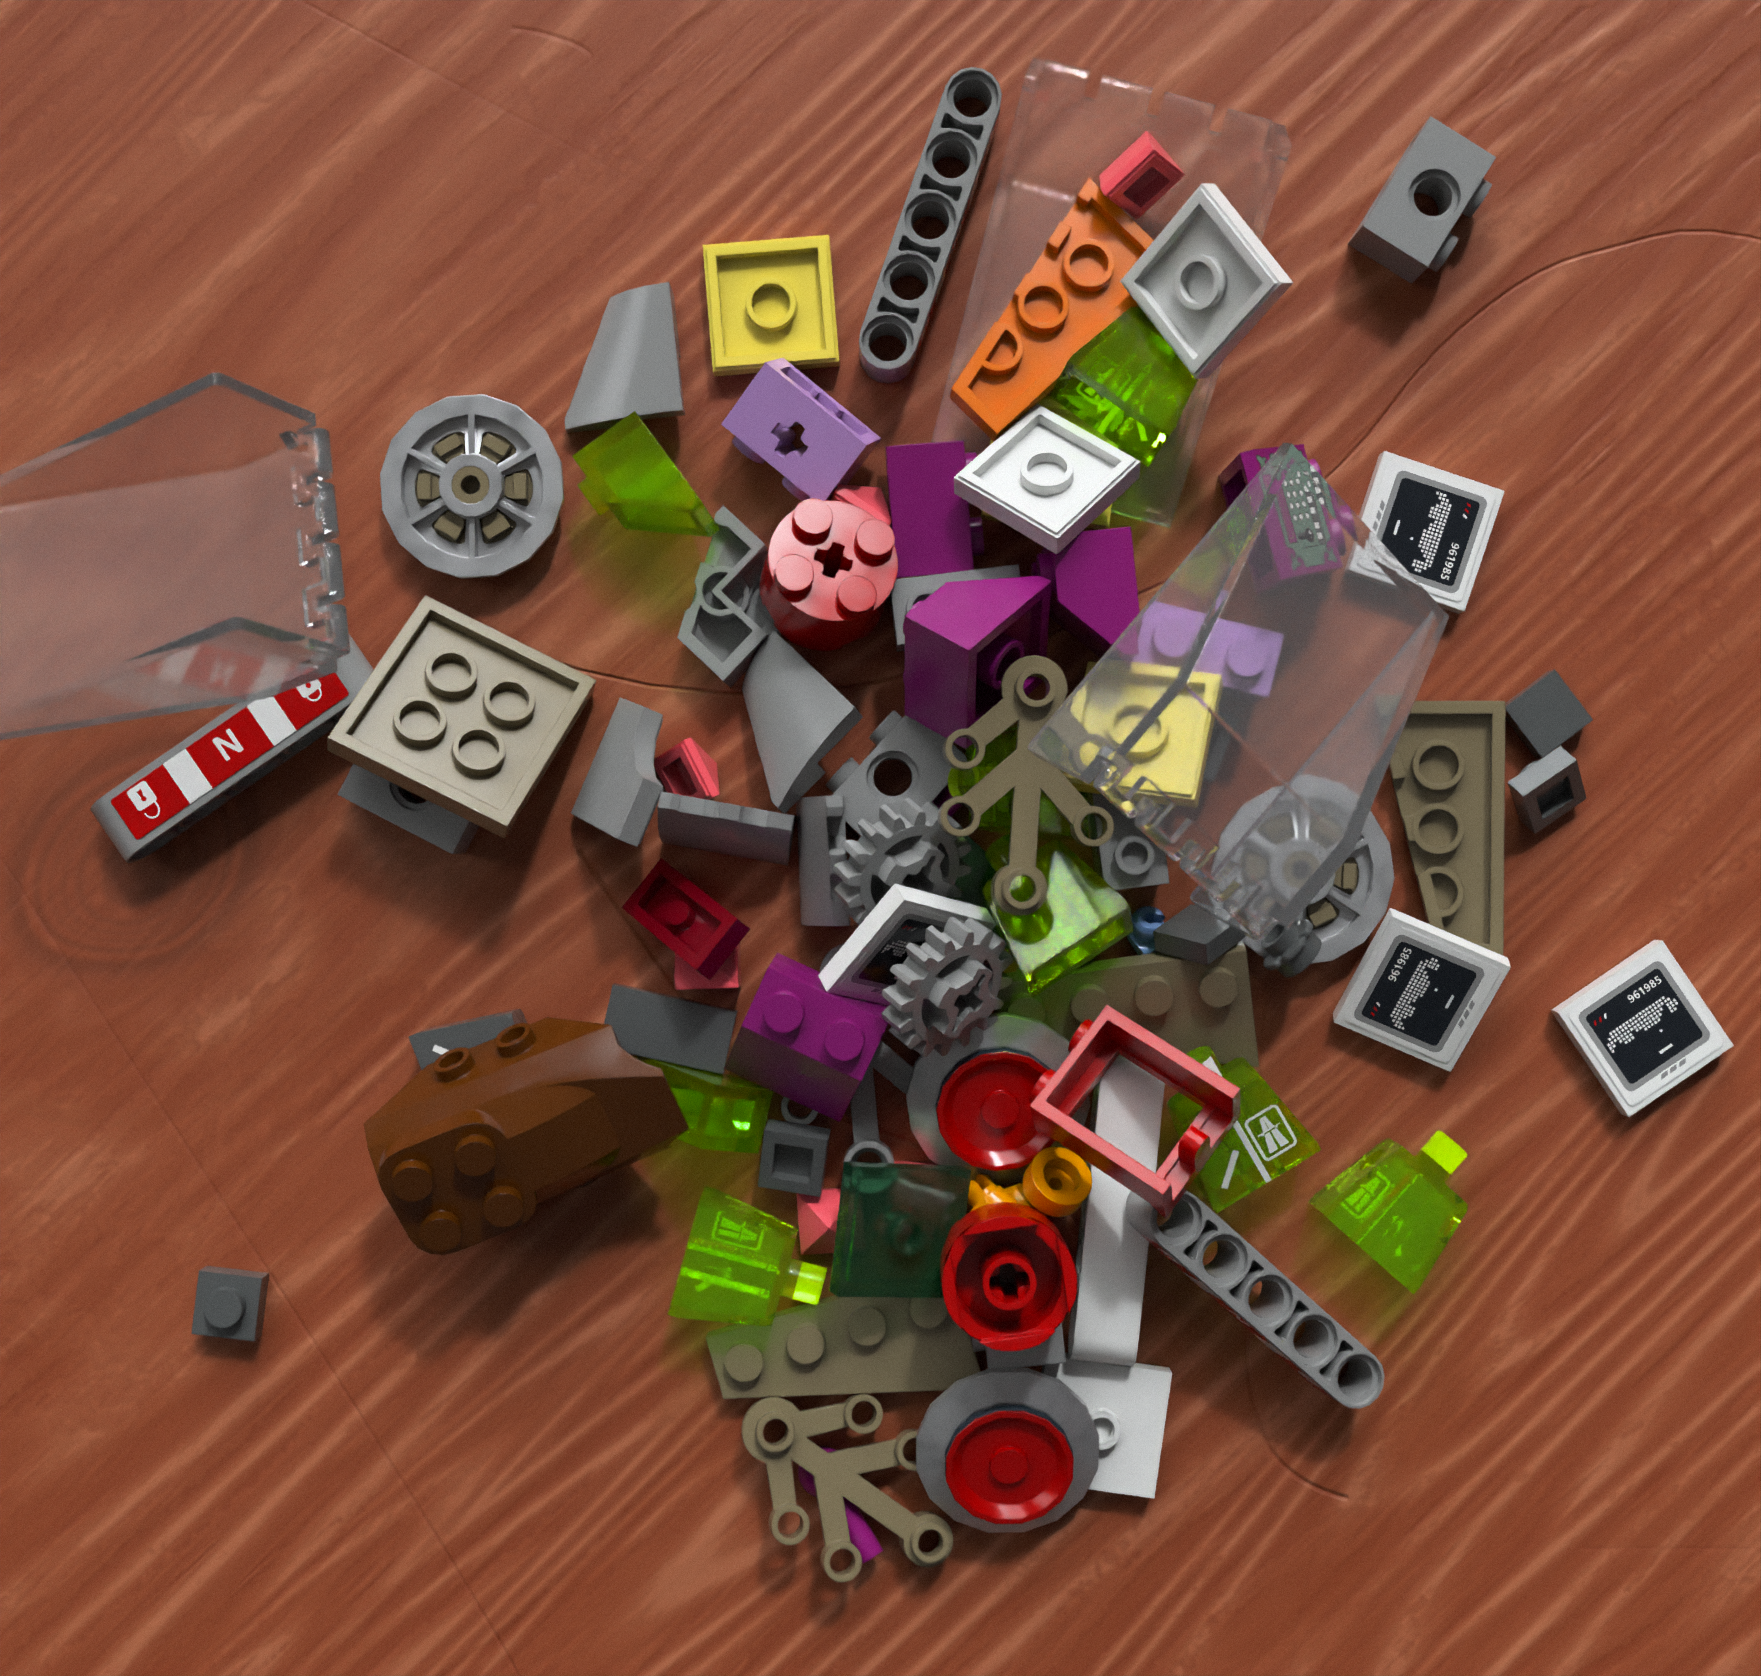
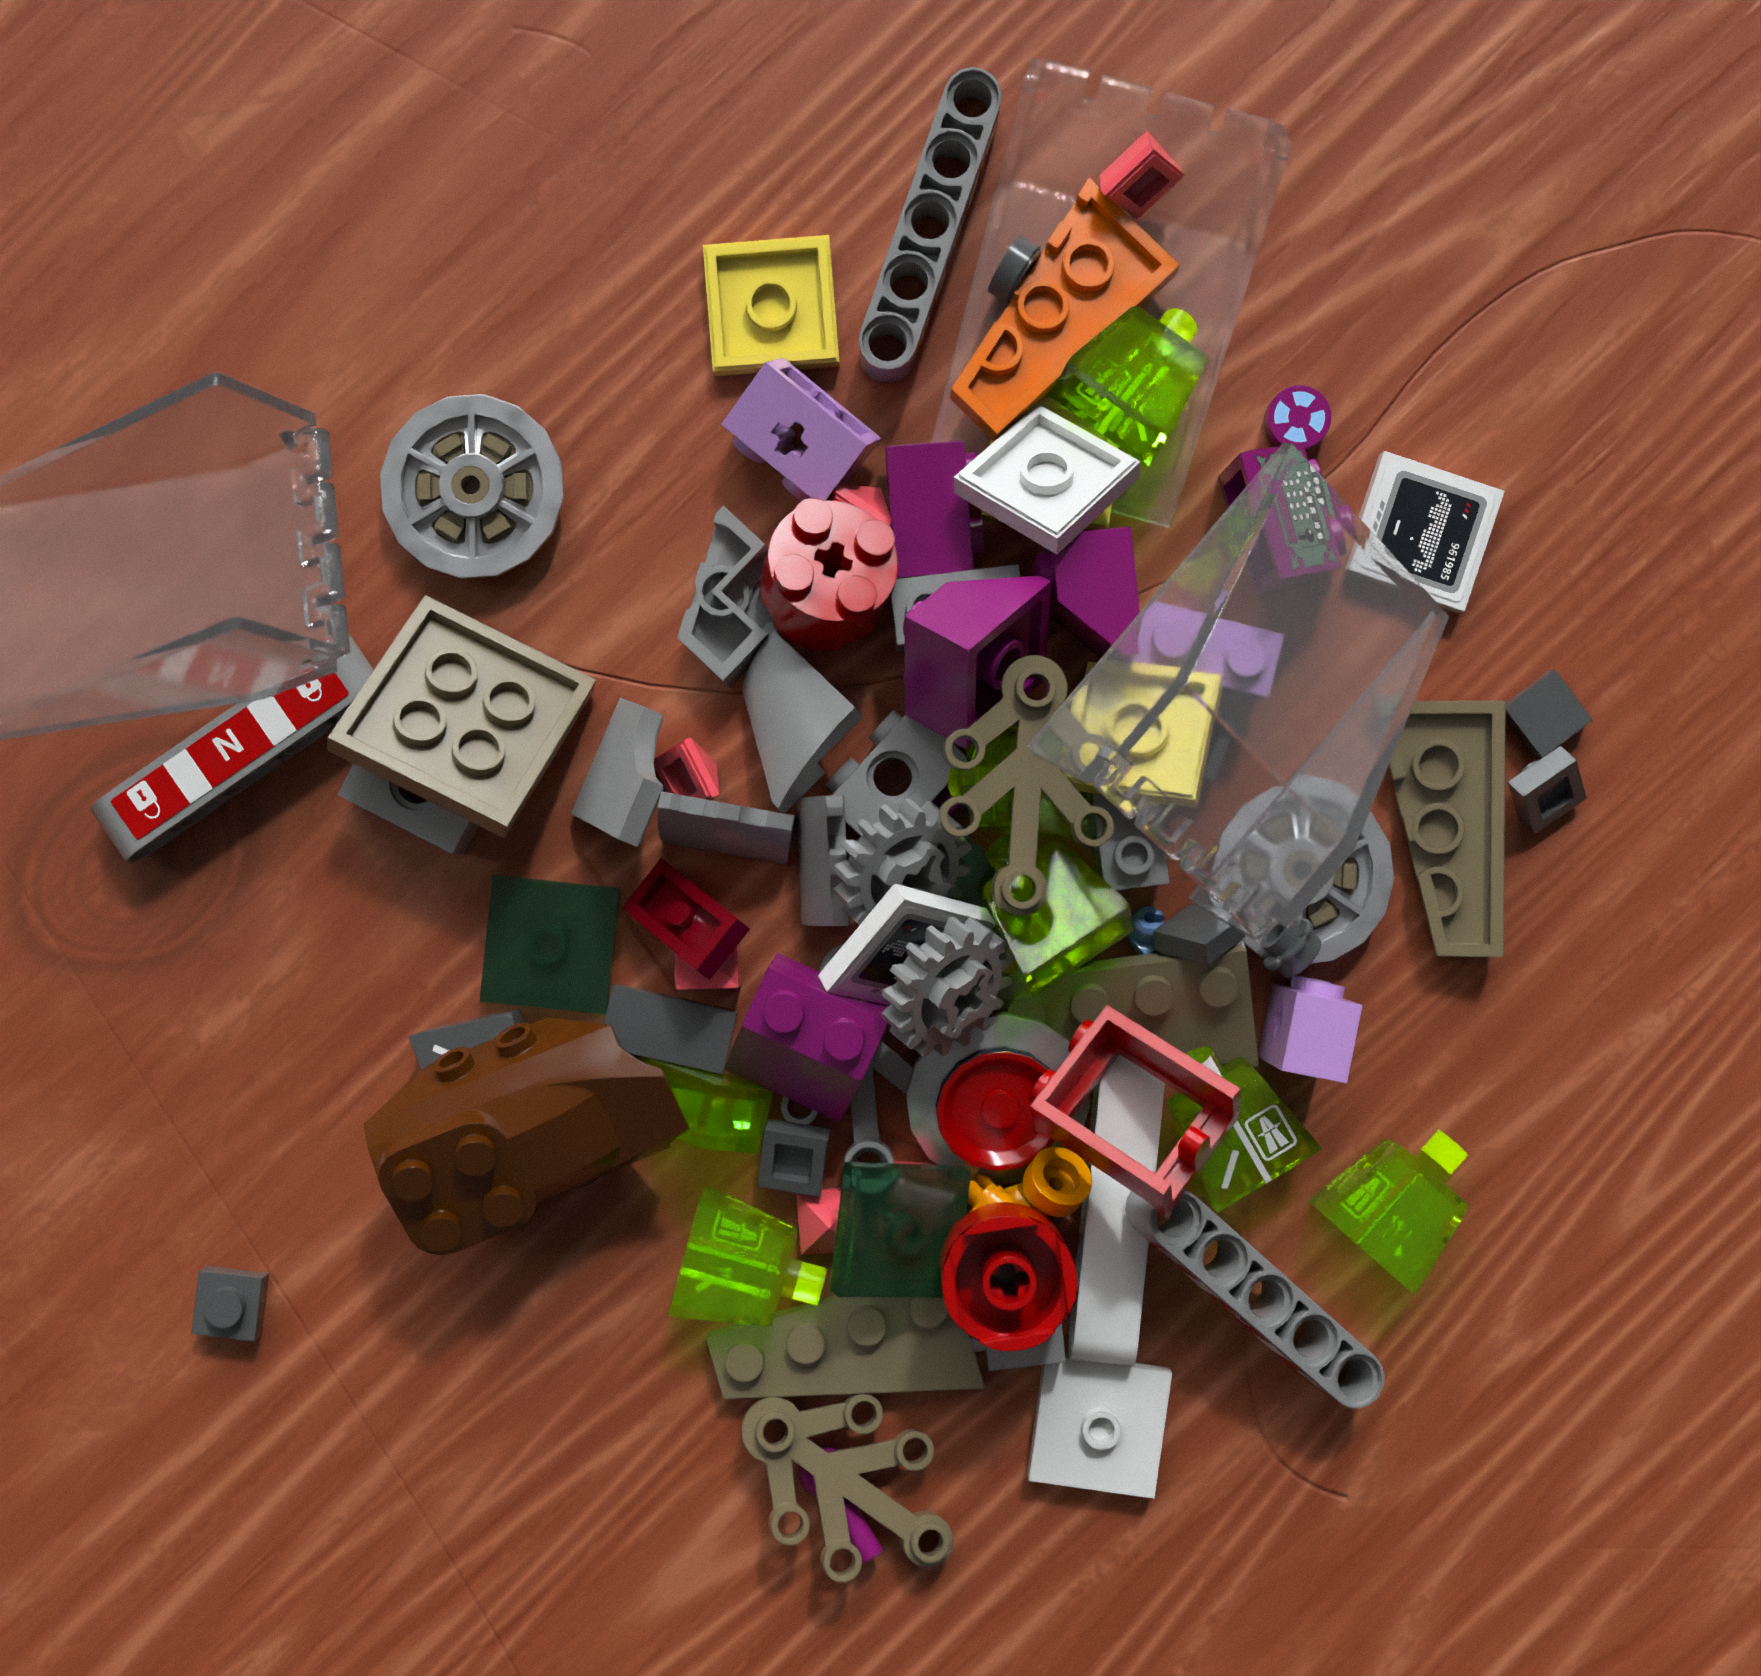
(550, 944): none -> clear green plate
(631, 363): light grey slope -> none
(640, 483): clear neon green slope -> none
(1007, 1450): piece -> none
(1013, 267): none -> dark grey tile
(1205, 281): white tile -> none
(1297, 417): none -> magenta tile
(1310, 1029): none -> lavender brick
(1421, 989): tile -> none
(1433, 164): light grey brick -> none
(1642, 1027): tile -> none

